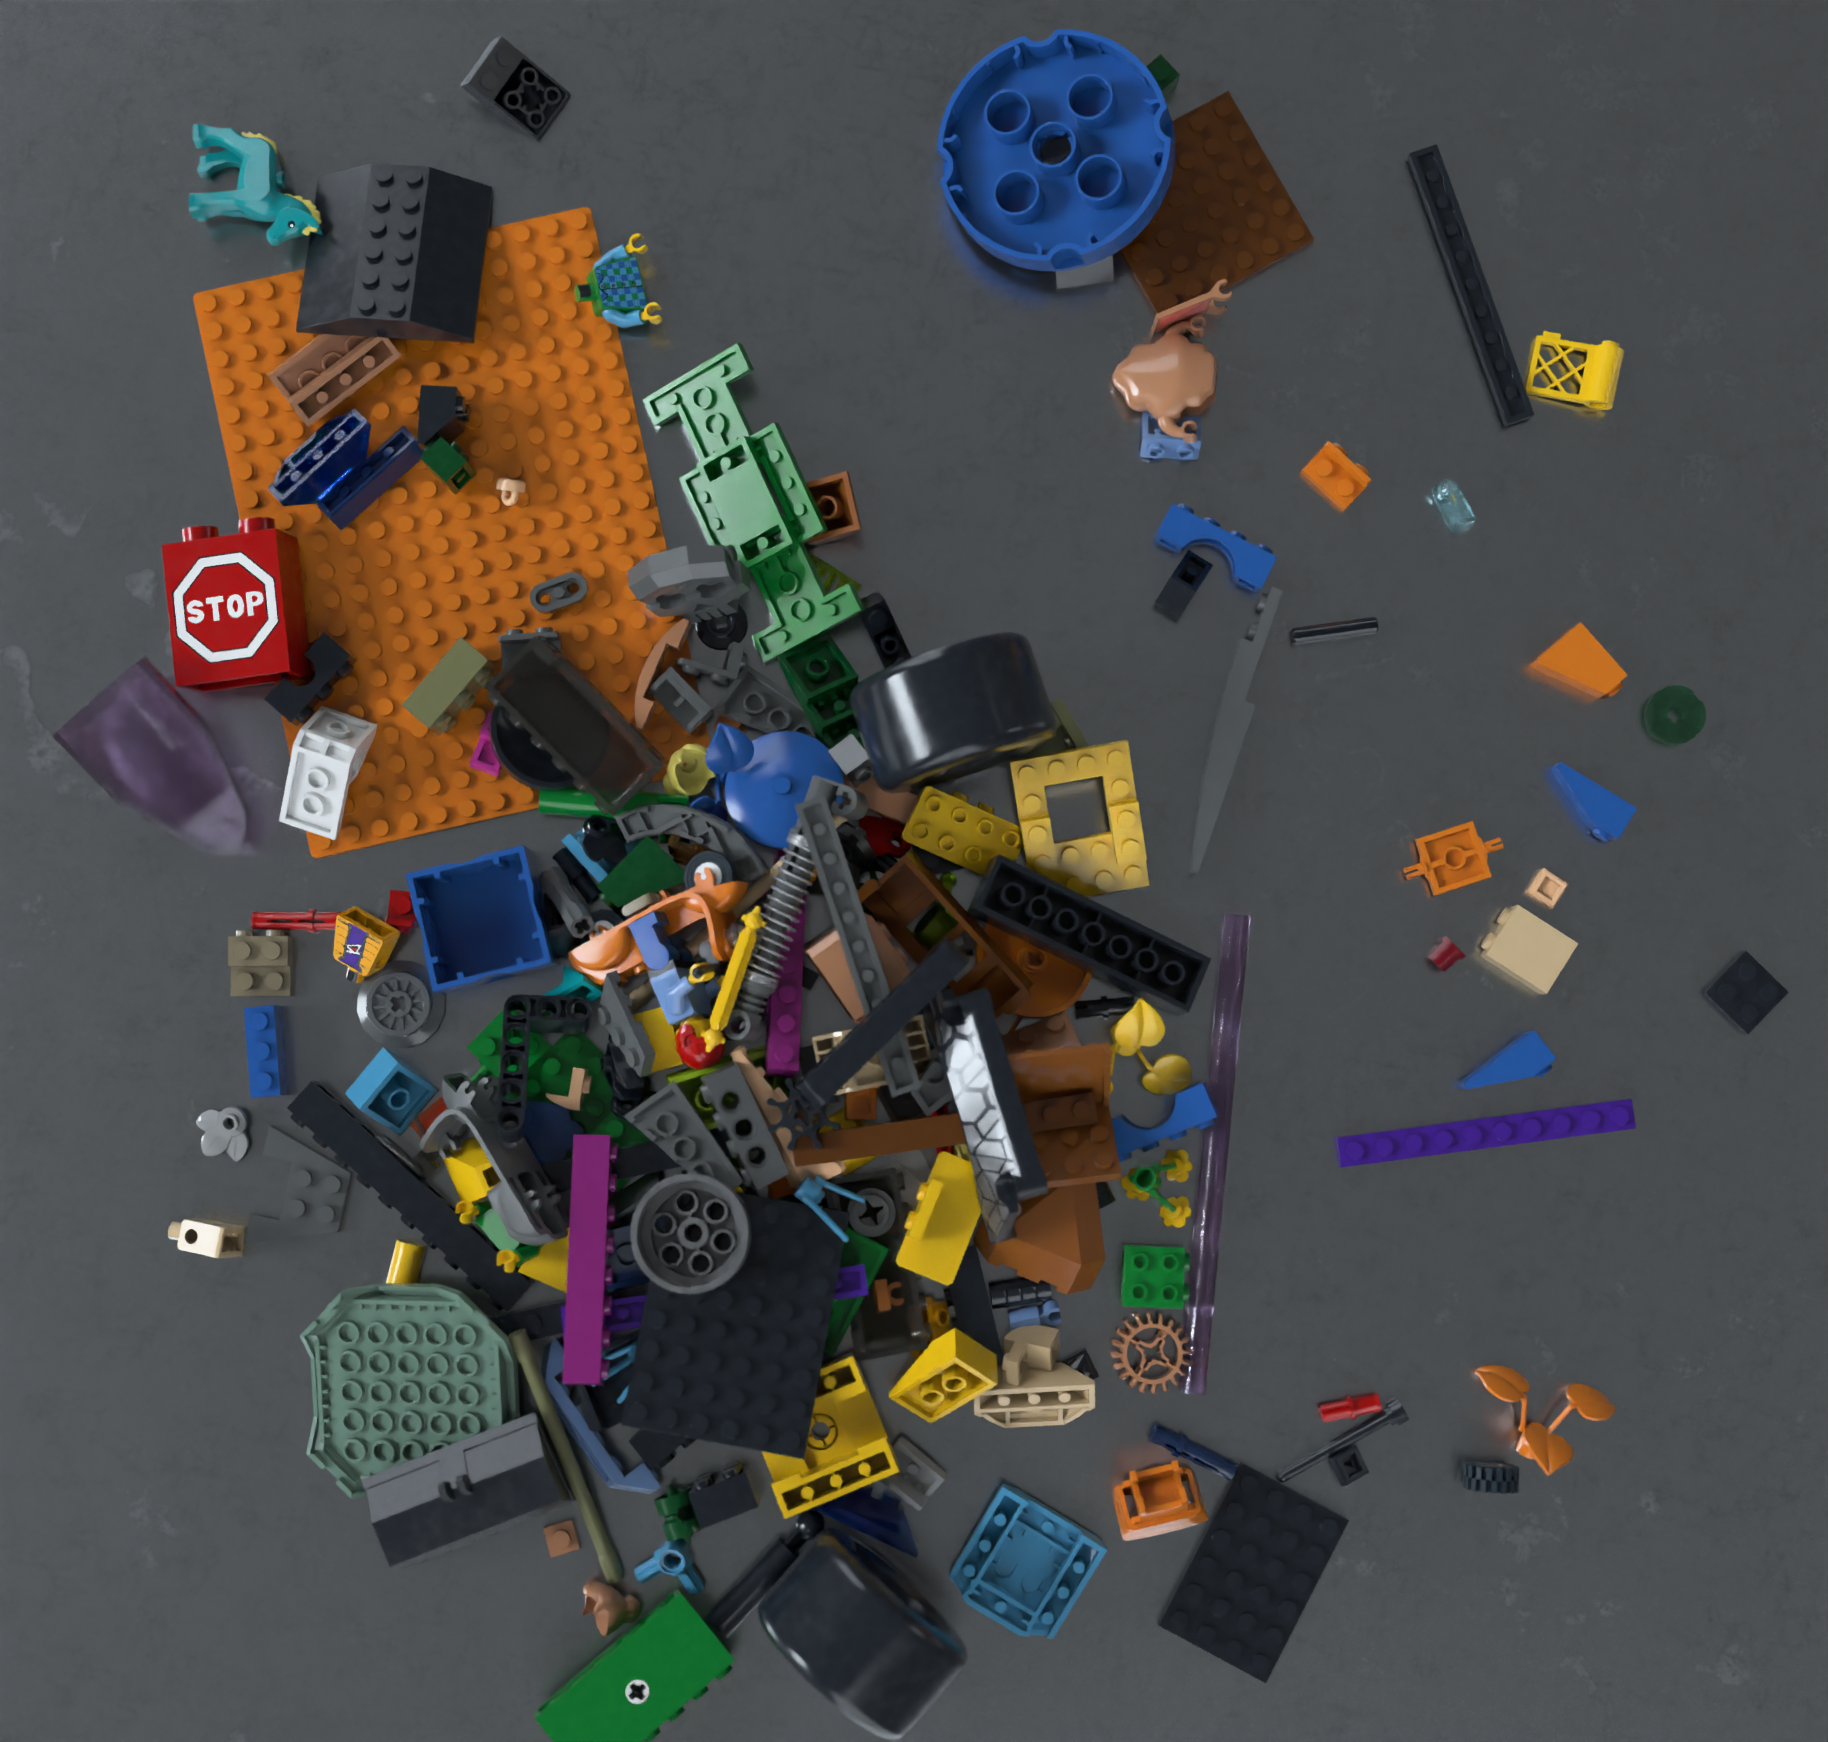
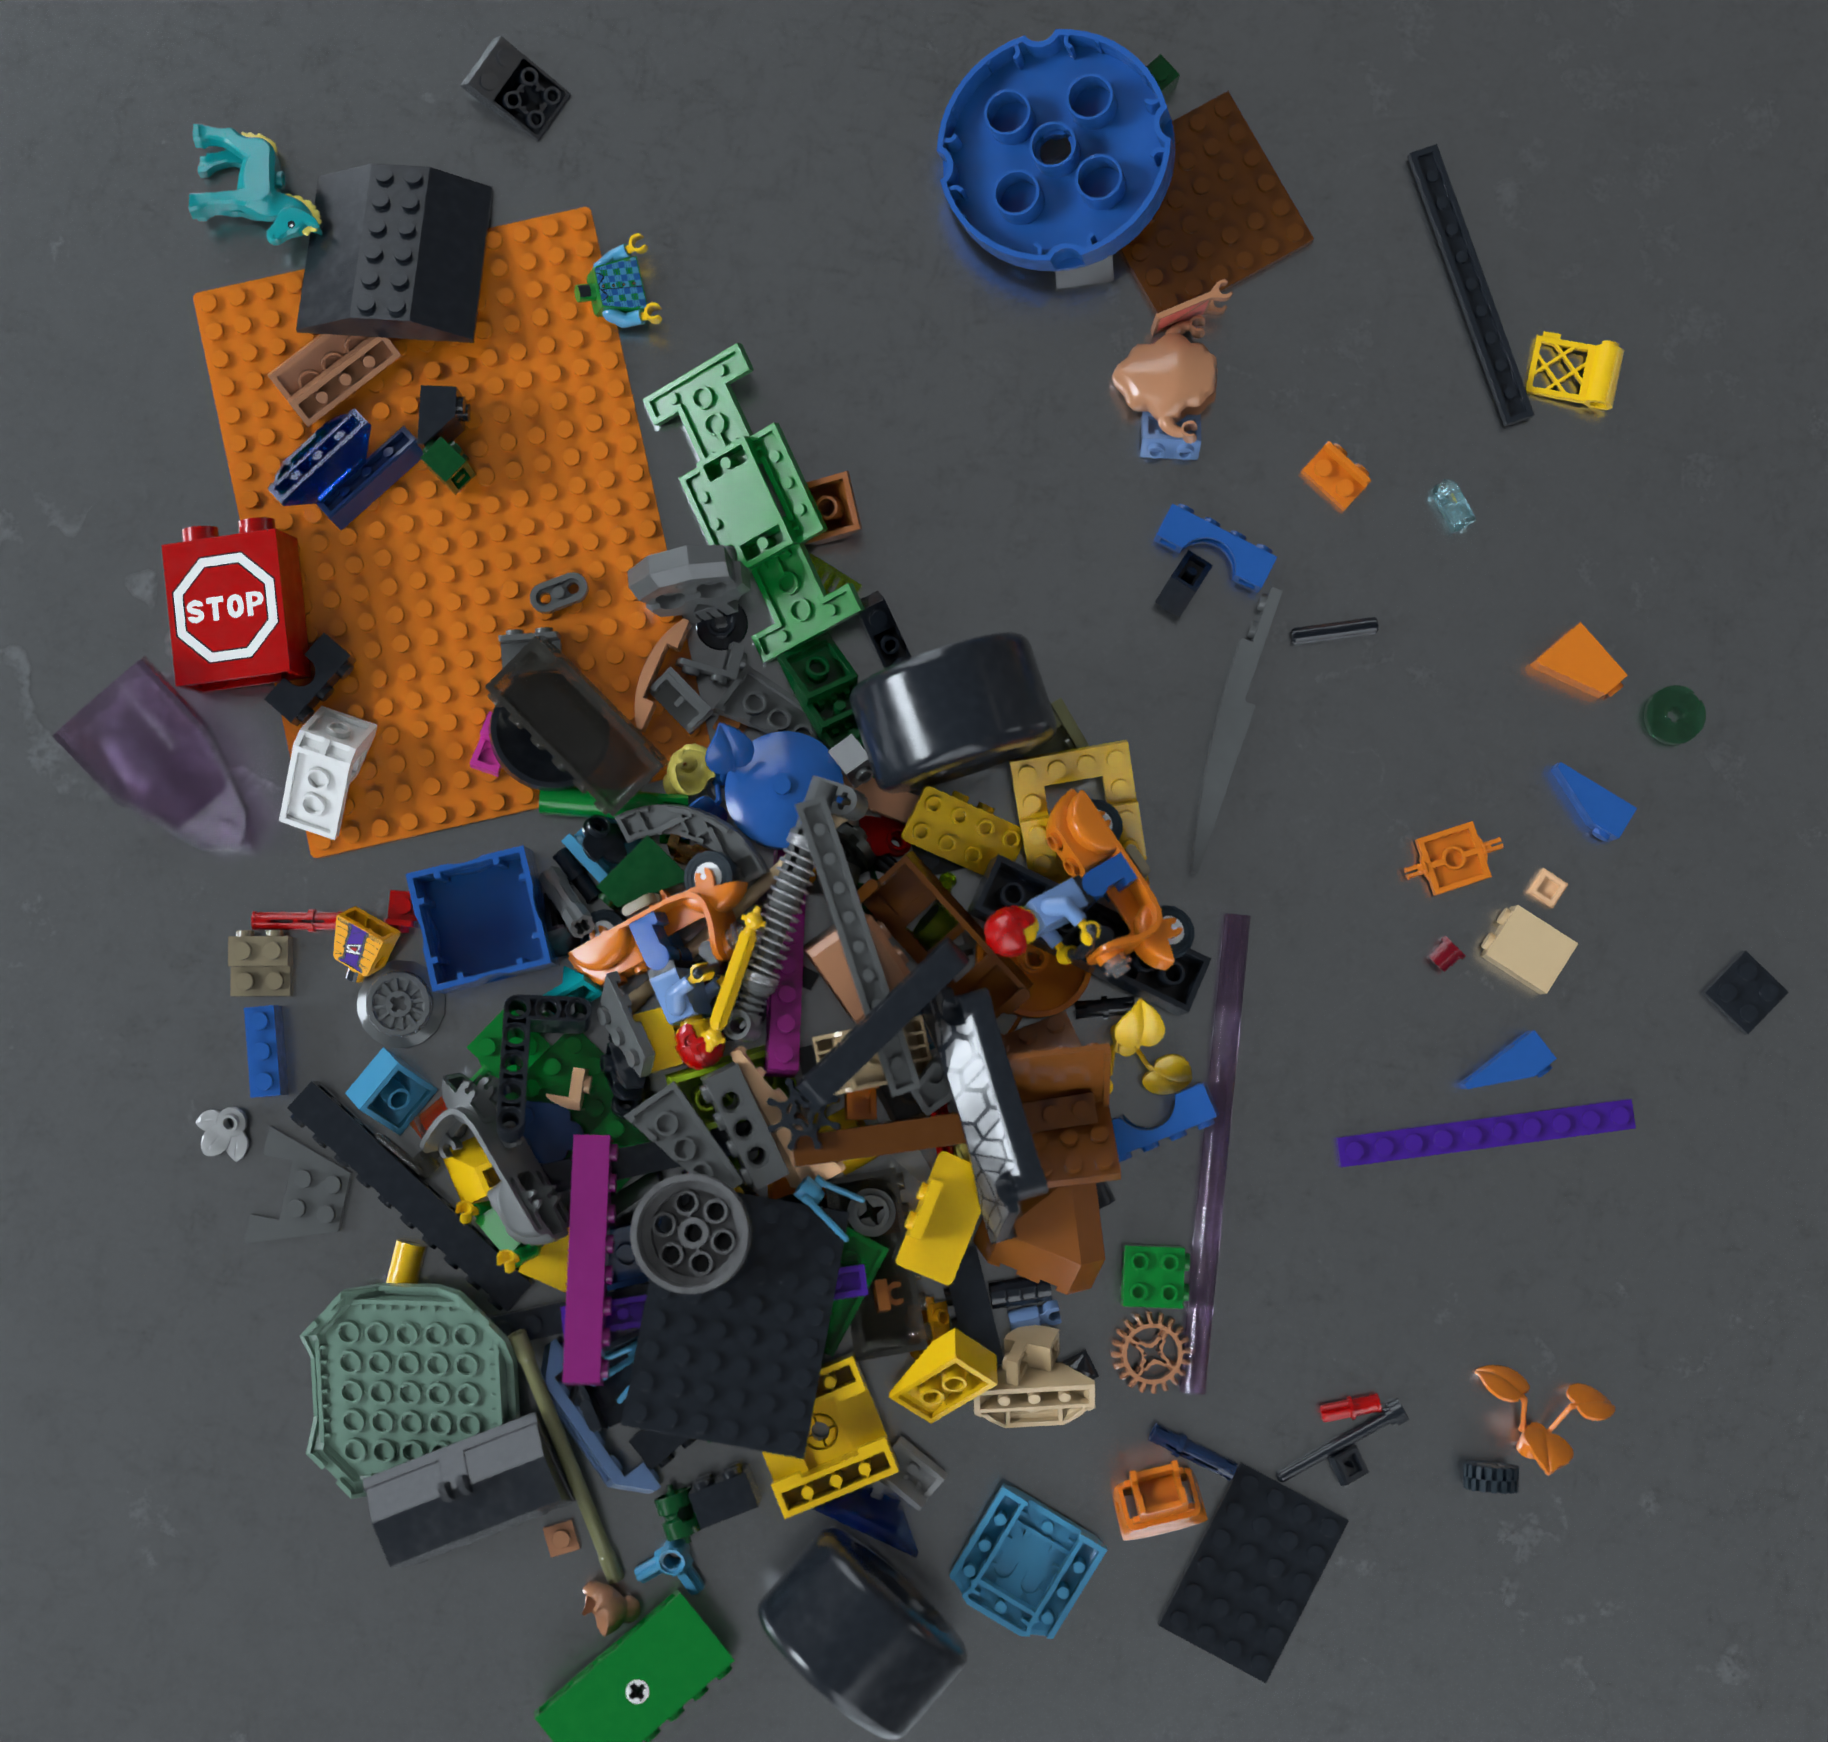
(208, 1237): tan torso -> none
(450, 687): olive brick -> none
(511, 485): light nougat tile -> none
(763, 1574): black piece -> none
(1087, 841): none -> piece
(1147, 1181): yellow plant -> none

